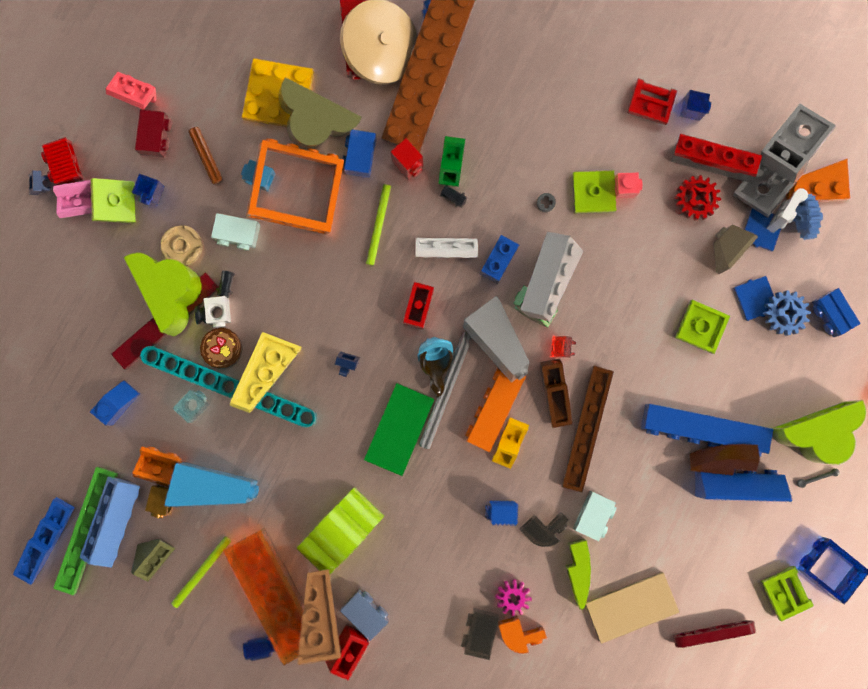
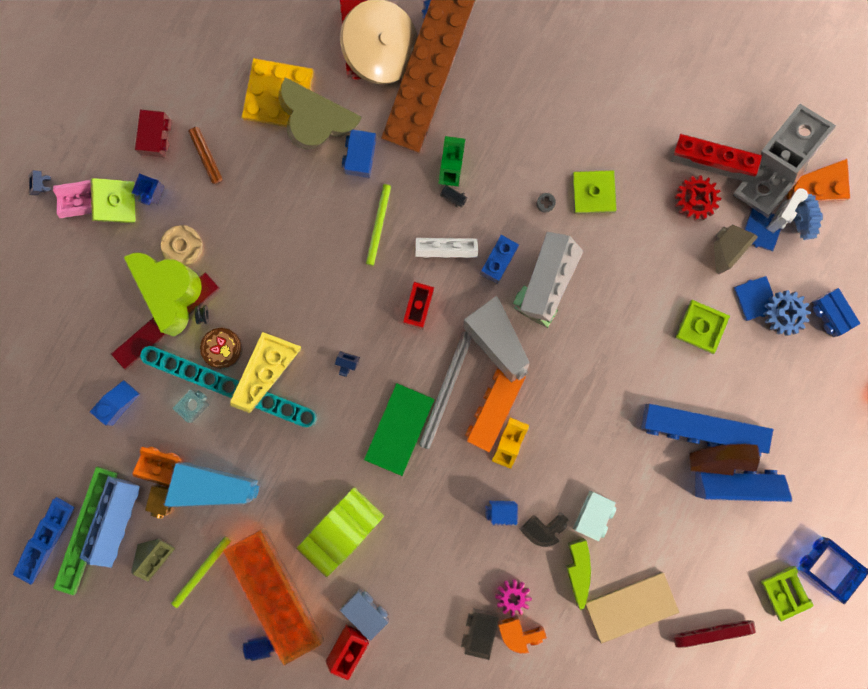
(61, 162): red brick -> none
(131, 90): coral bracket -> none
(213, 303): white brick -> none
(225, 284): black pin -> none
(235, 231): light aqua brick -> none
(267, 175): dark azure brick -> none
(286, 219): orange window -> none
(319, 628): medium nougat wing -> none
(407, 159): red brick -> none
(434, 360): piece -> none
(556, 393): reddish brown slope -> none
(562, 347): clear red tile -> none
(587, 429): reddish brown plate -> none
(627, 185): coral brick -> none
(650, 107): red plate -> none
(695, 105): clear blue brick -> none
(802, 483): dark grey hinge -> none
(825, 434): lime brick -> none

